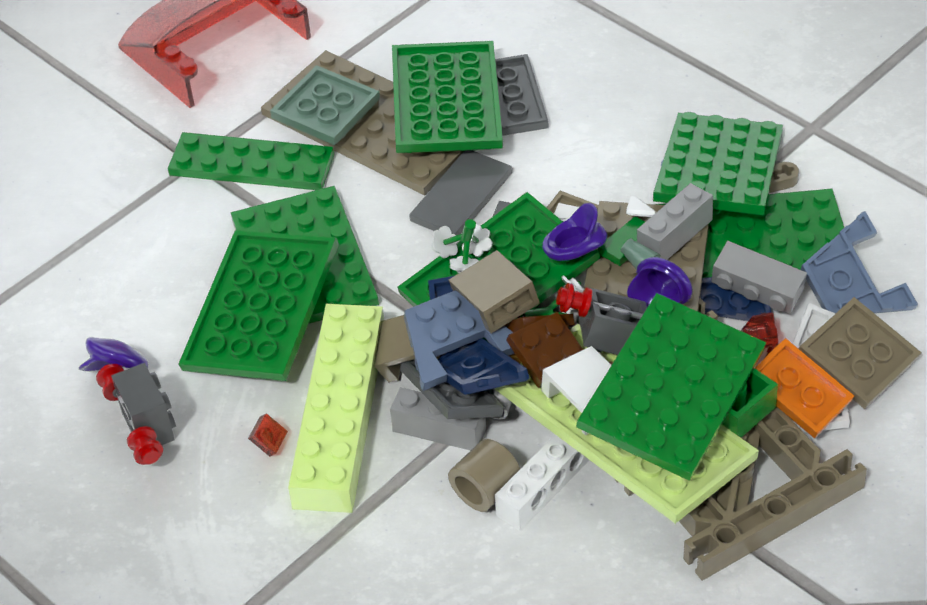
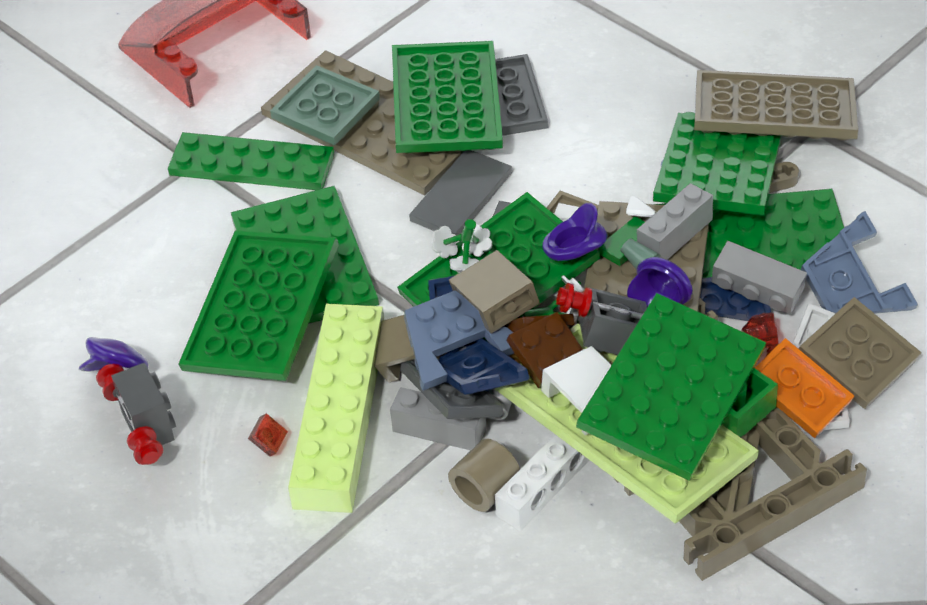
(776, 104): none -> dark tan plate

